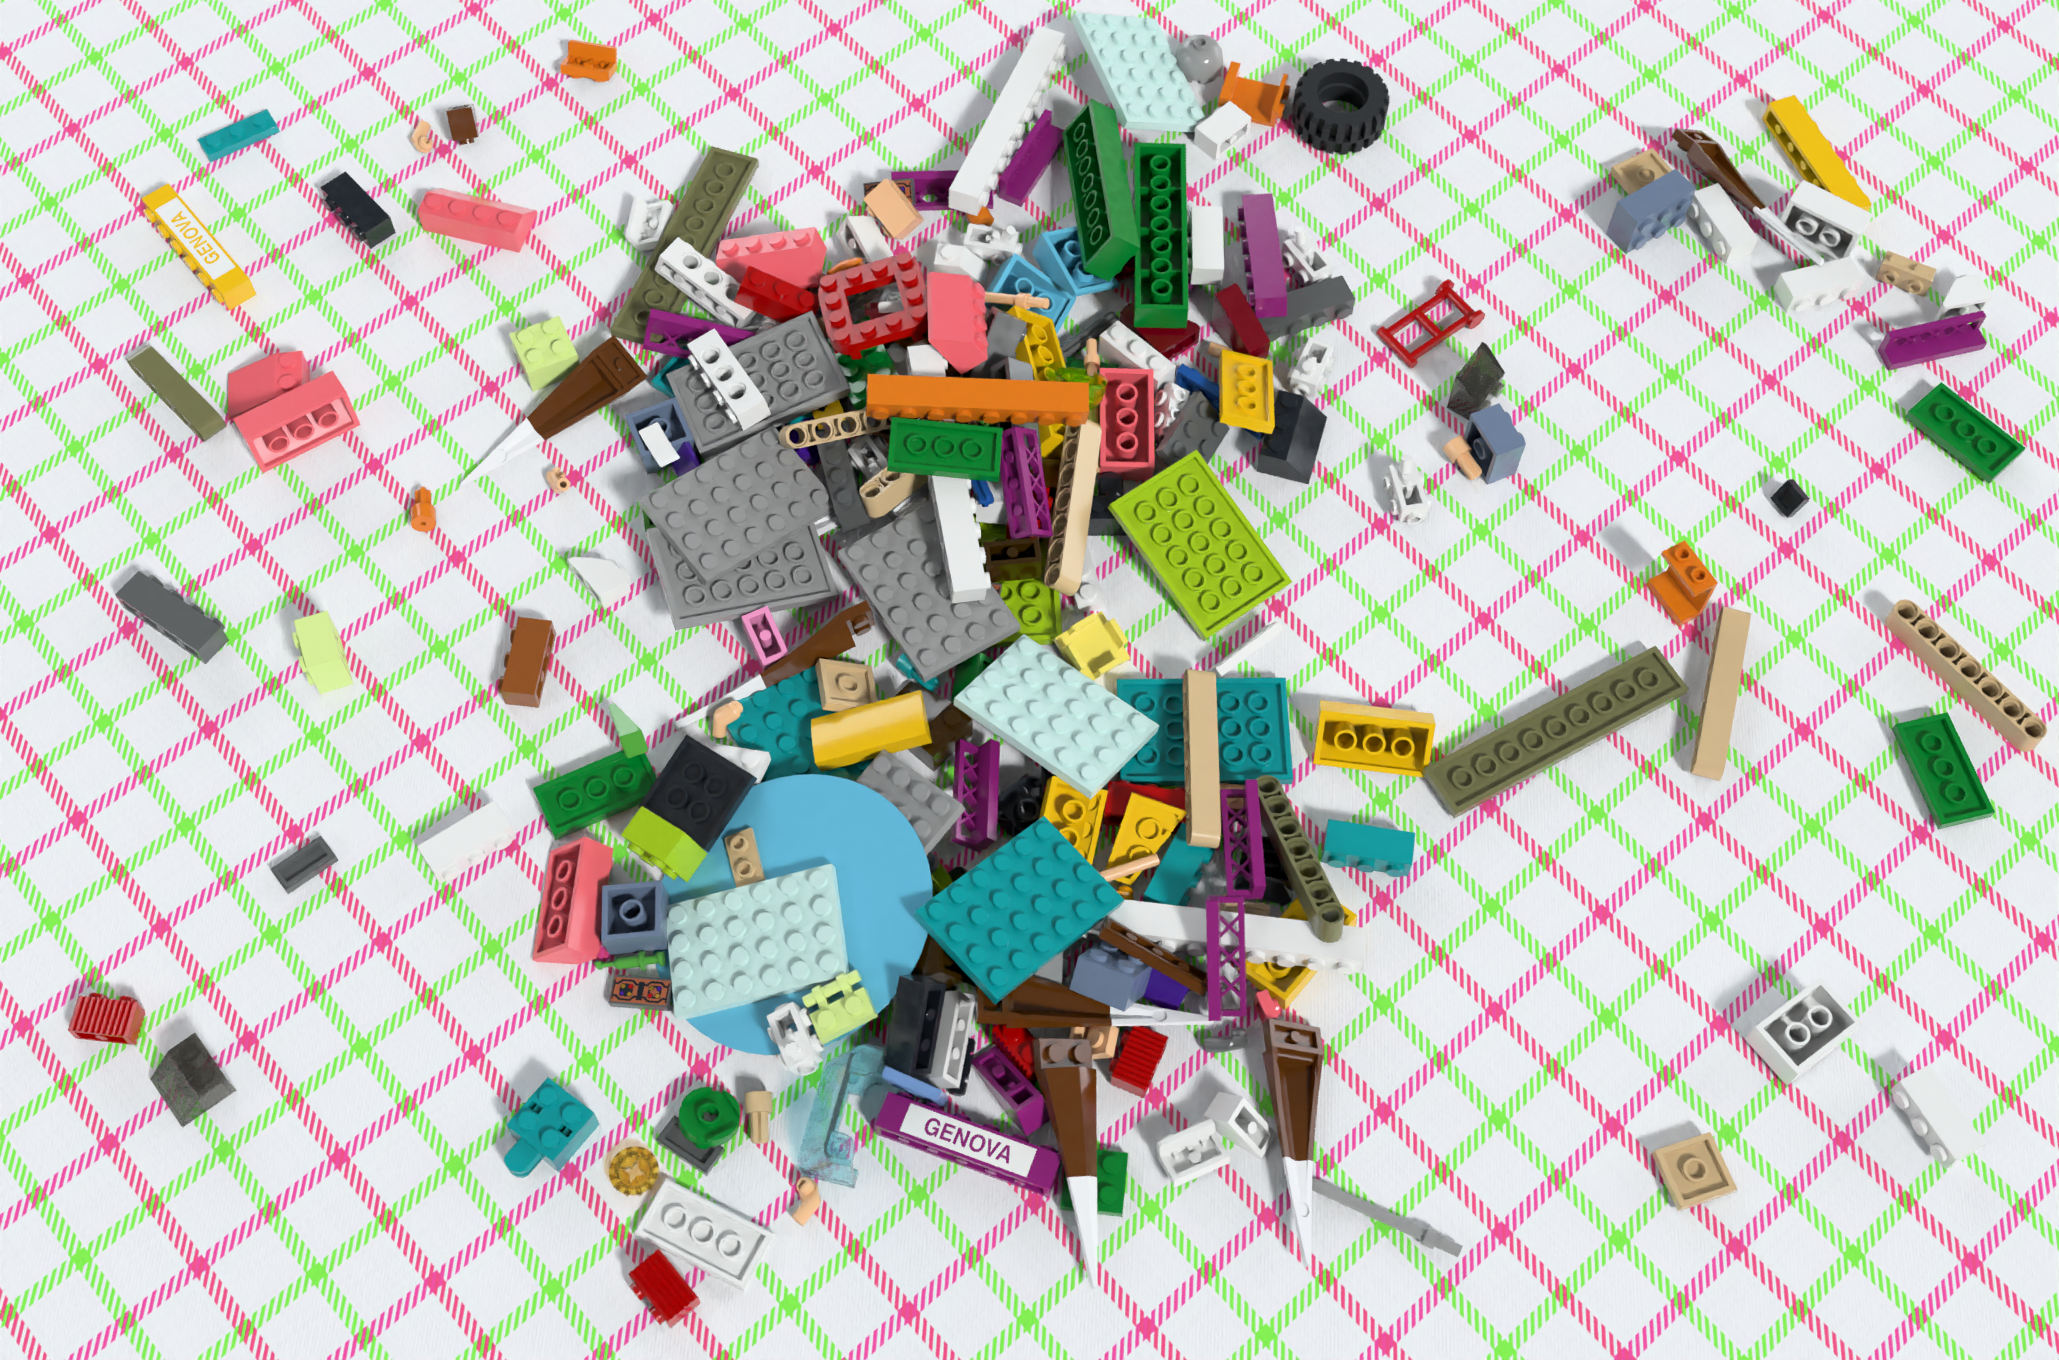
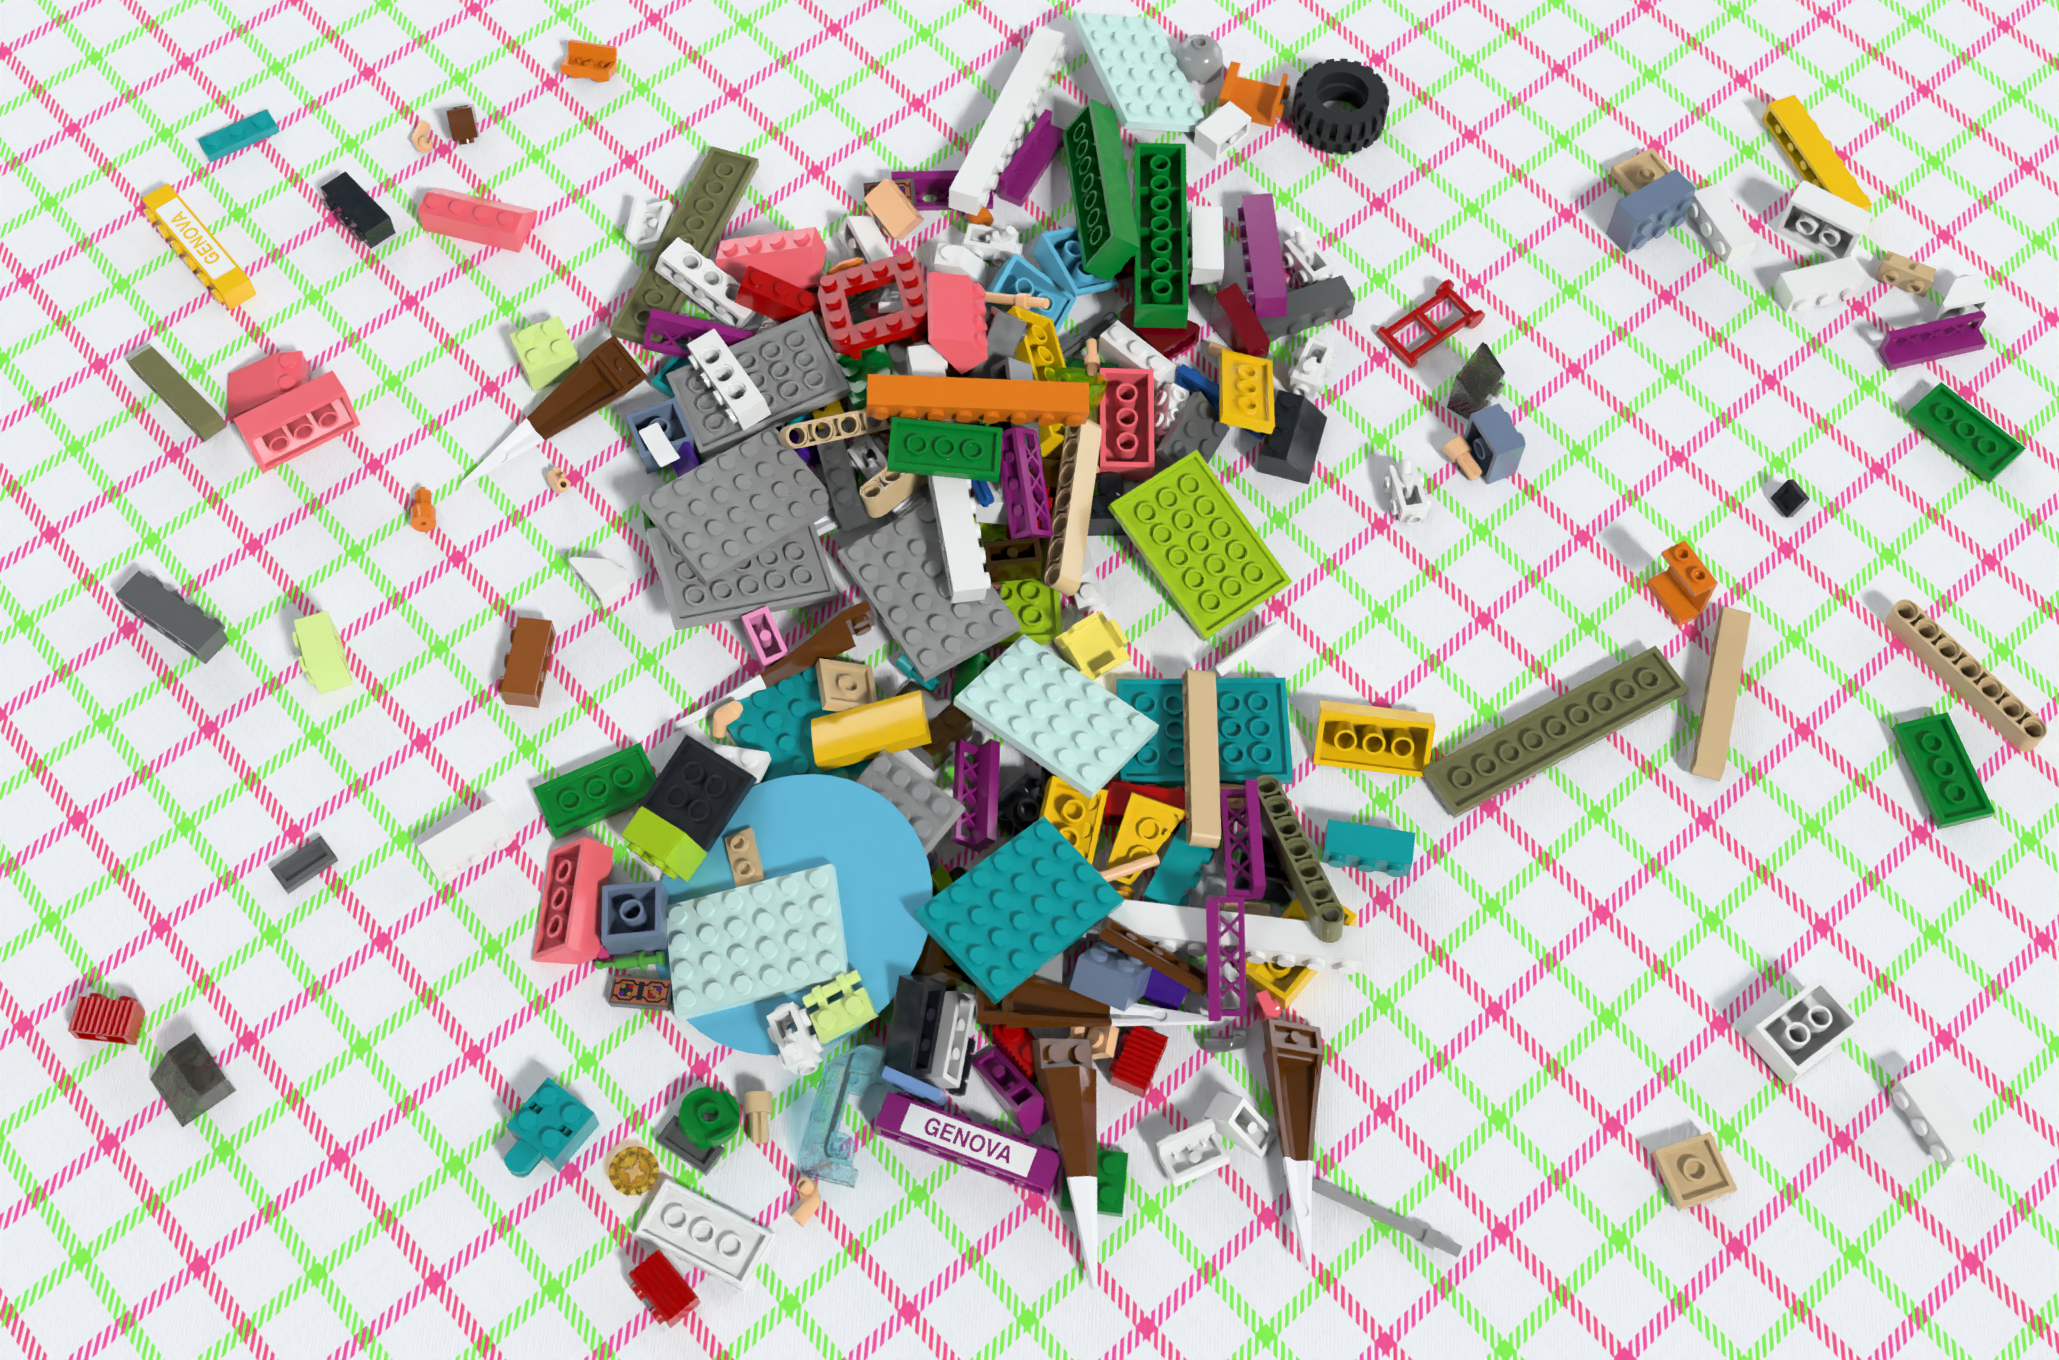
(628, 732): bright green slope -> none
(1713, 163): reddish brown plate -> none

